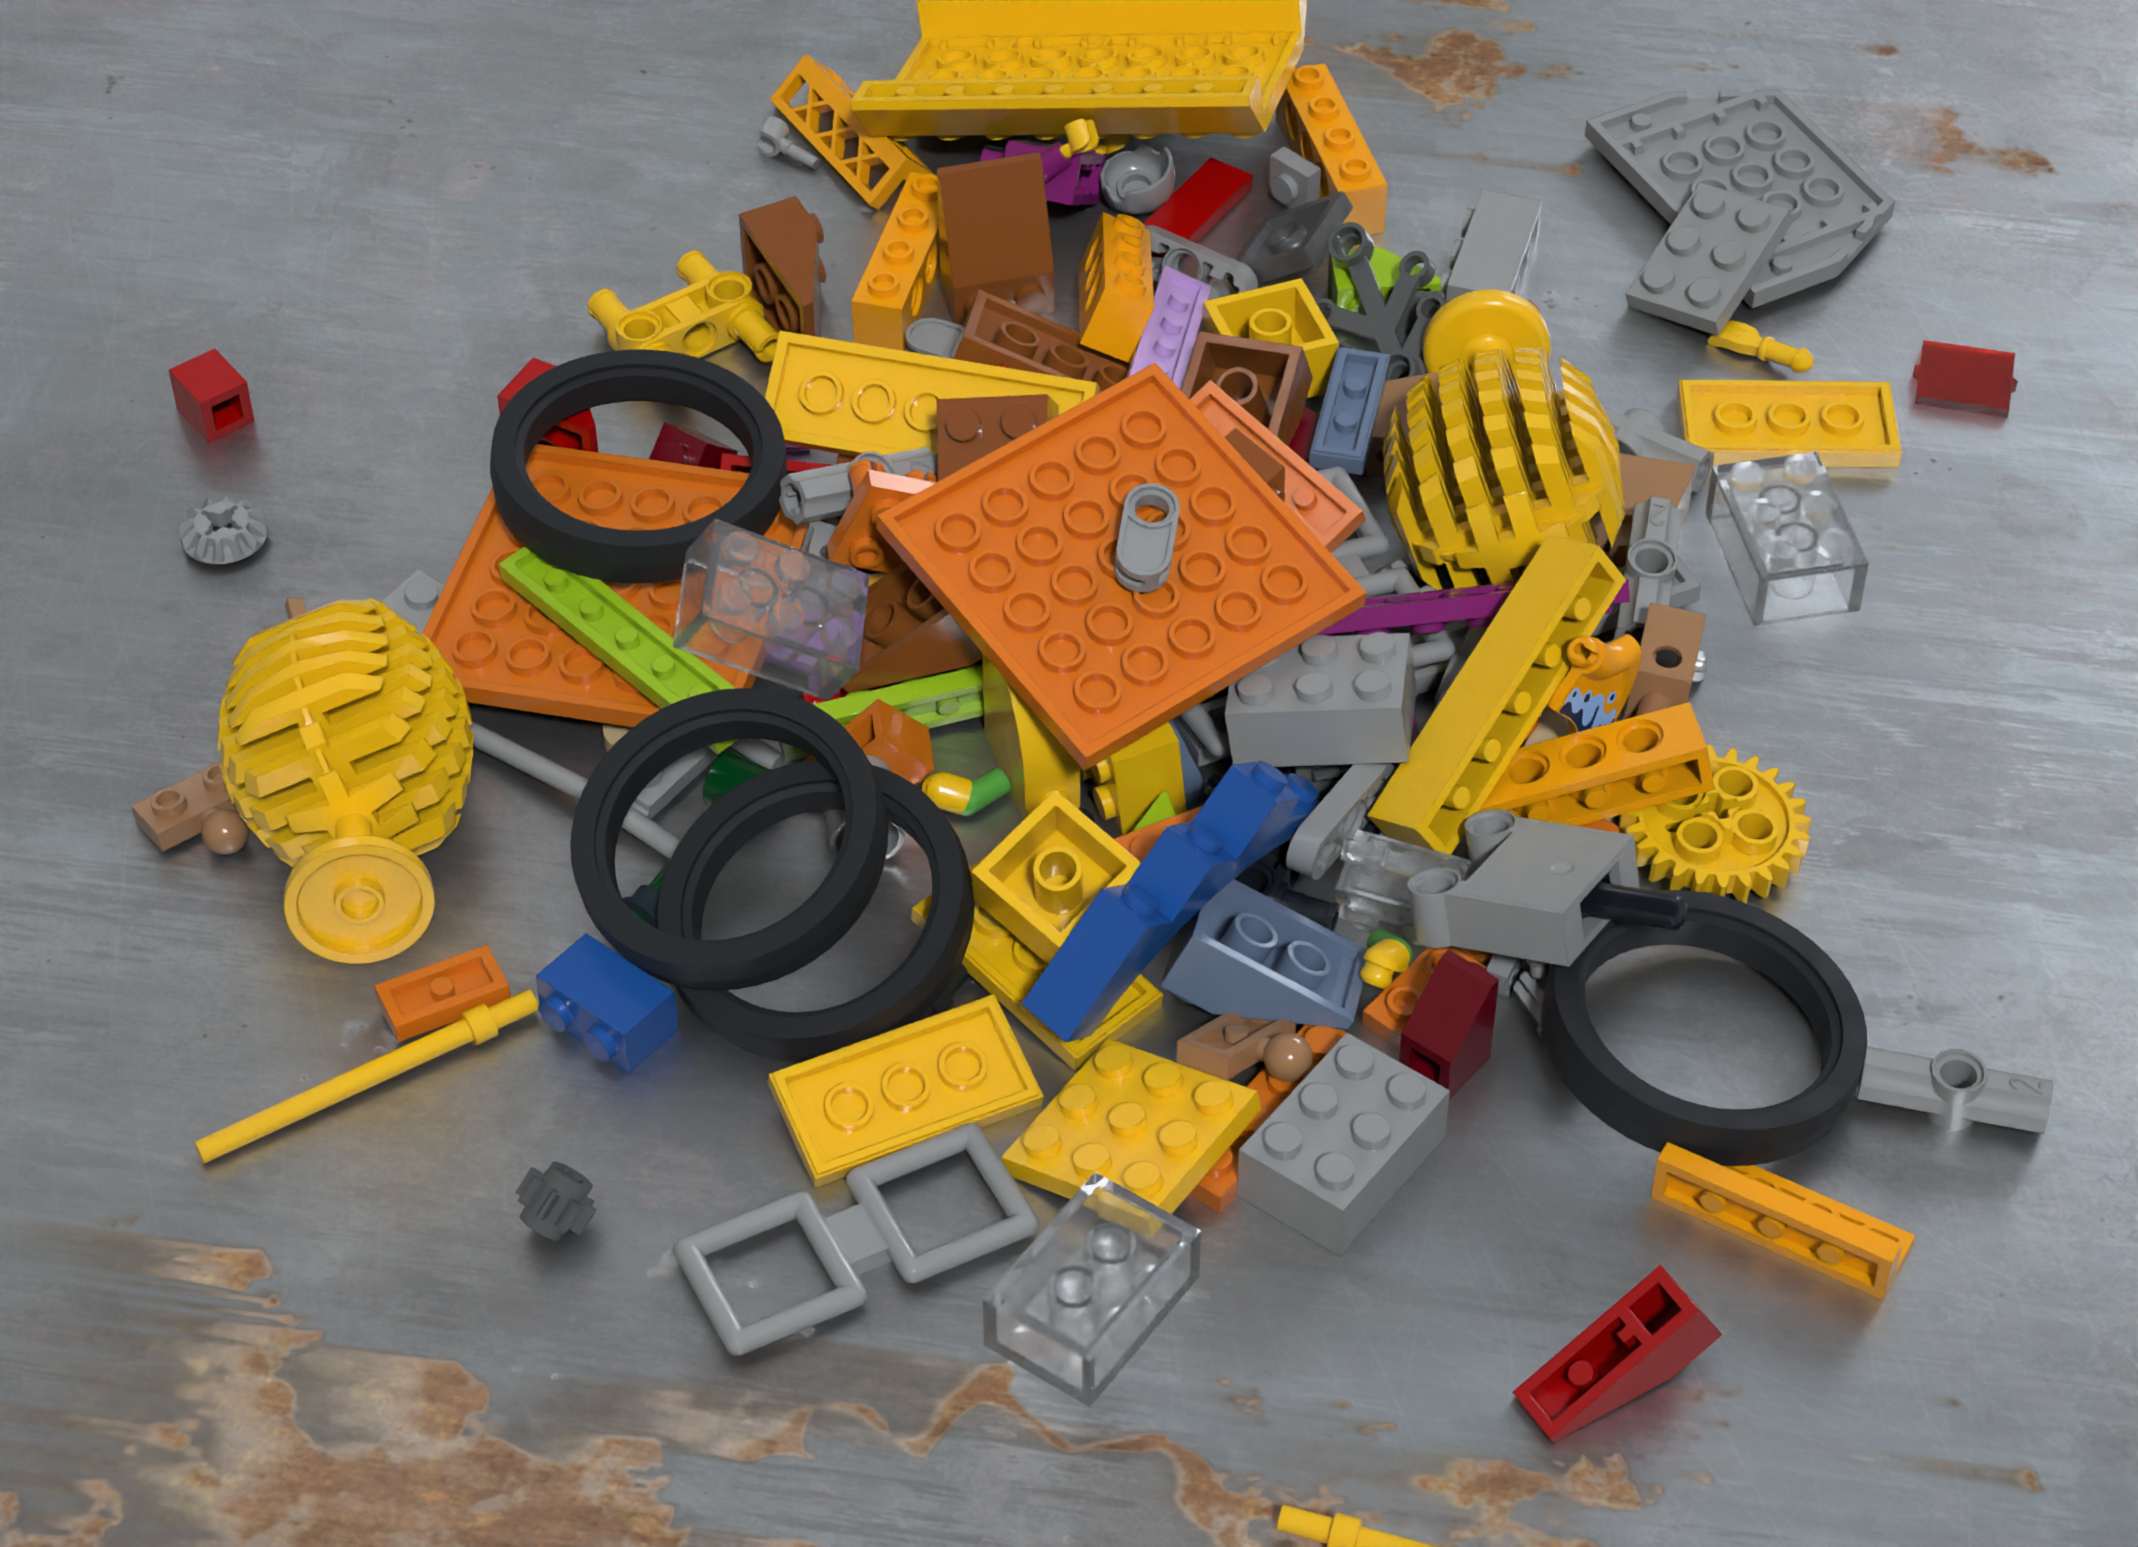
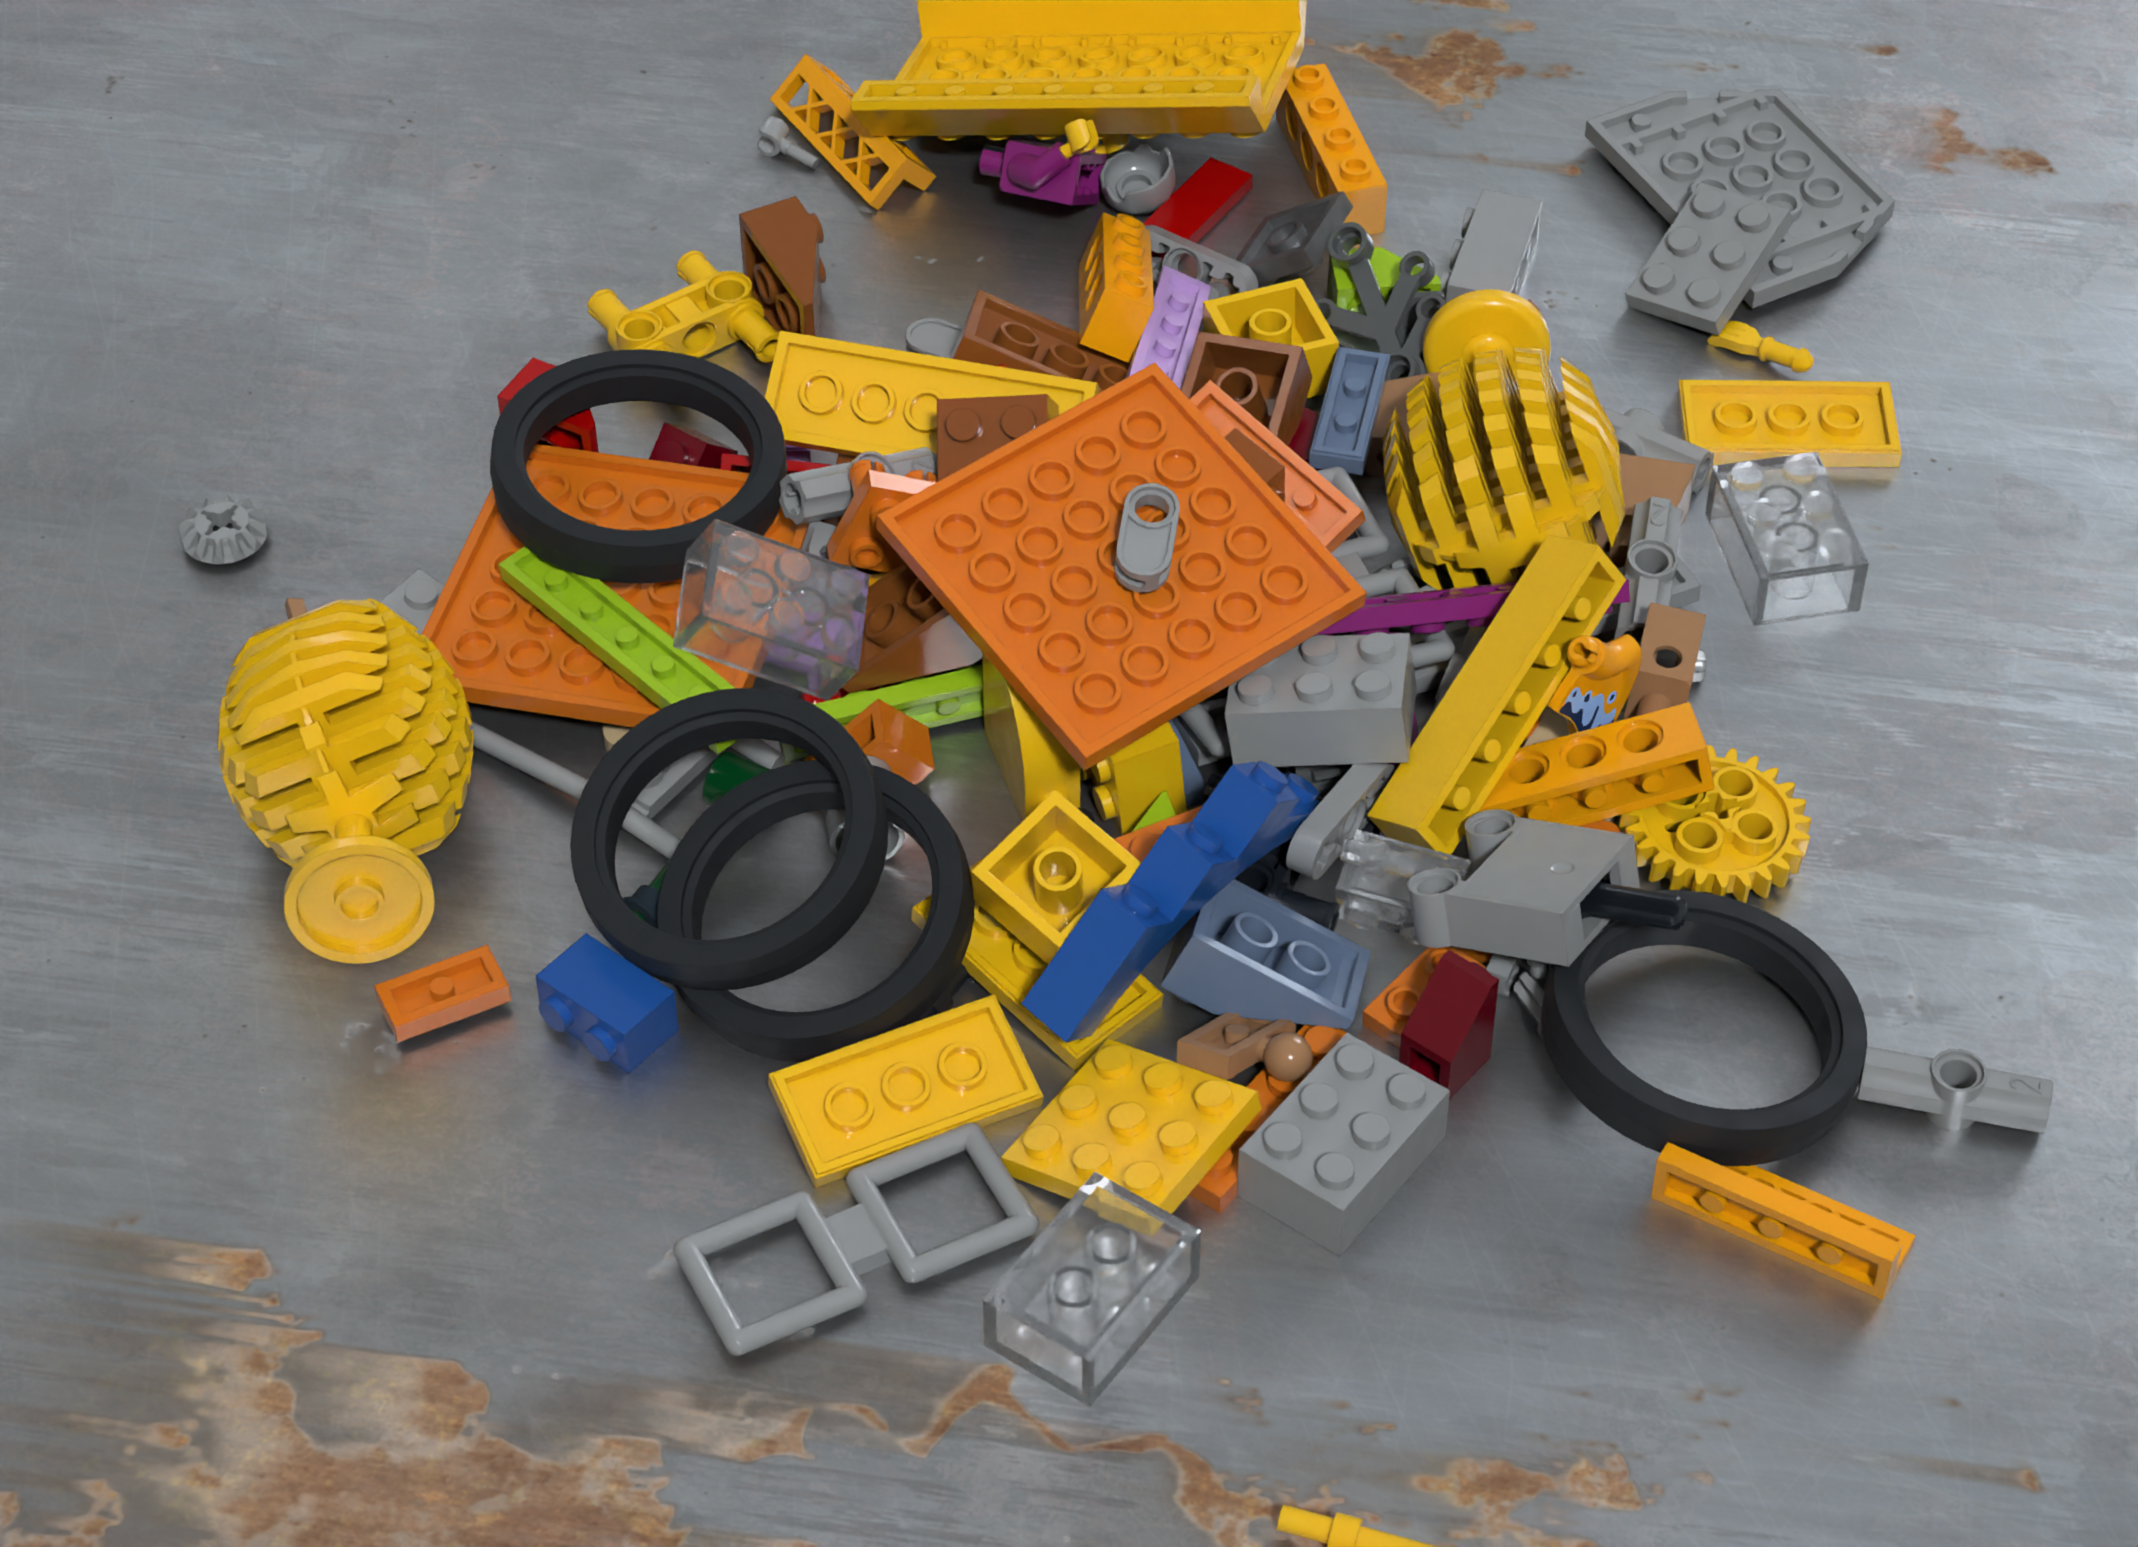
(193, 808): medium nougat plate -> none
(211, 395): red brick -> none
(475, 1026): yellow bar -> none
(556, 1201): dark grey gear -> none
(901, 268): light orange brick -> none
(963, 795): arm -> none
(995, 234): dark orange slope -> none
(1293, 178): light grey plate -> none
(1384, 956): yellow arm -> none
(1618, 1356): red slope -> none
(1965, 378): clear red piece -> none

